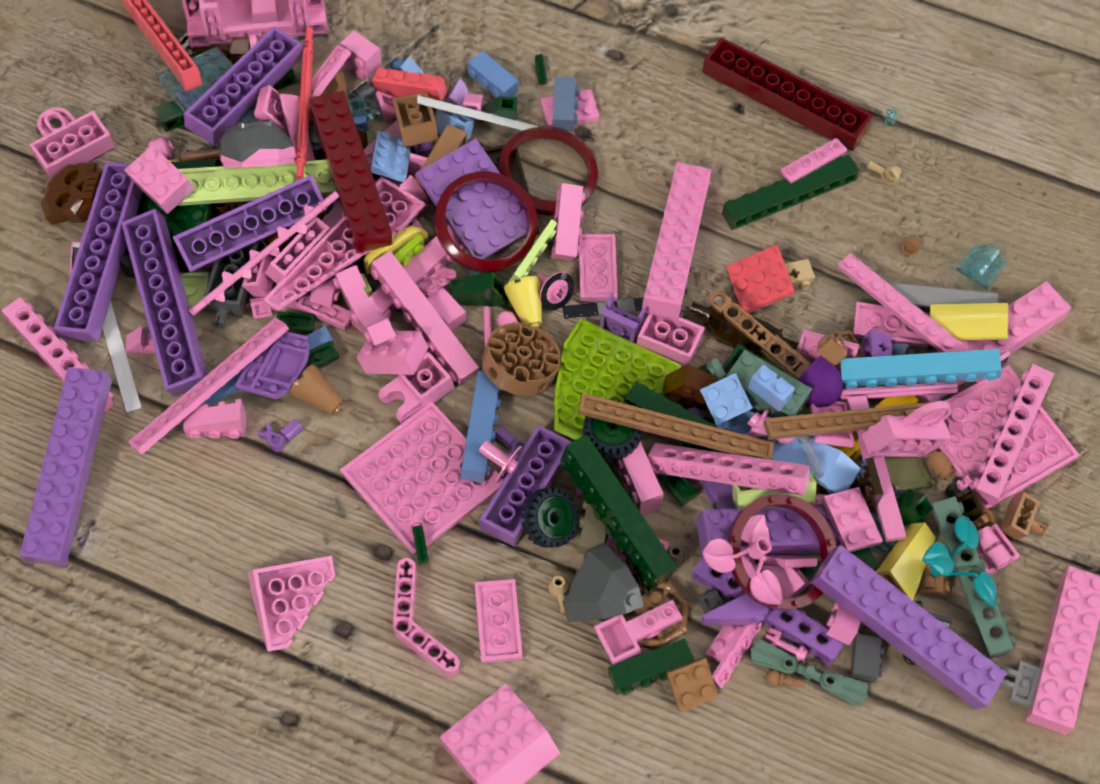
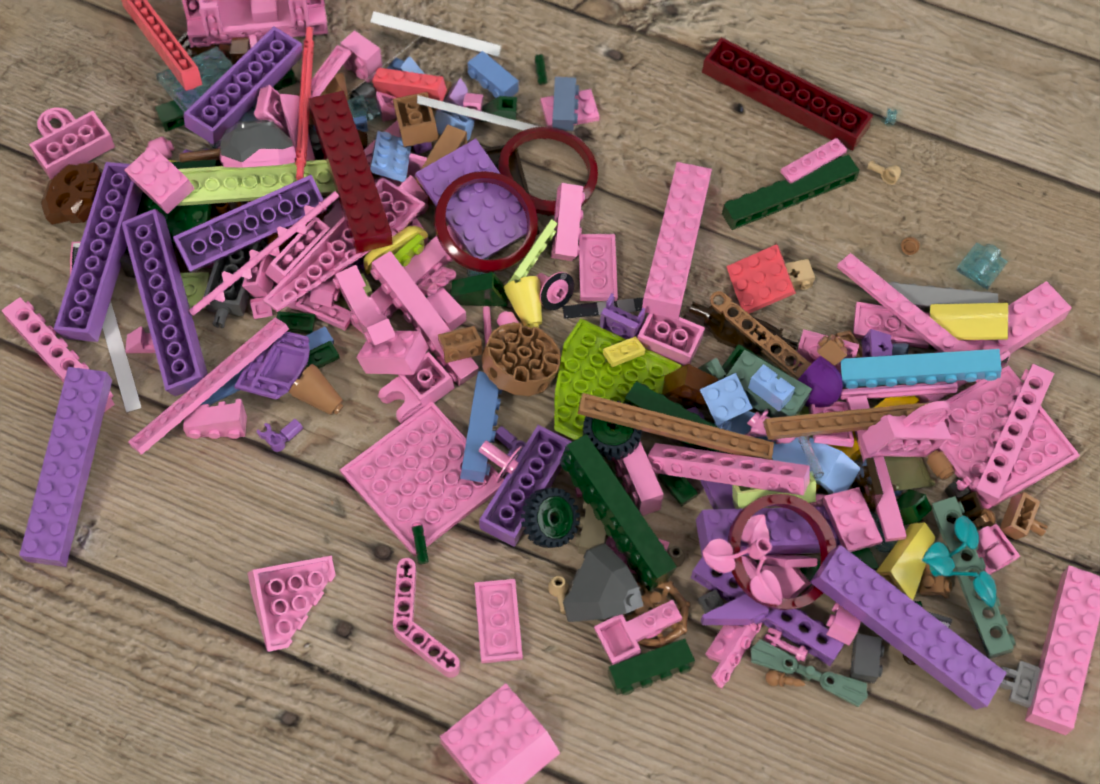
(435, 33): none -> white sticker
(460, 344): none -> medium nougat bracket
(624, 351): none -> light yellow plate
(692, 684): medium nougat plate -> none

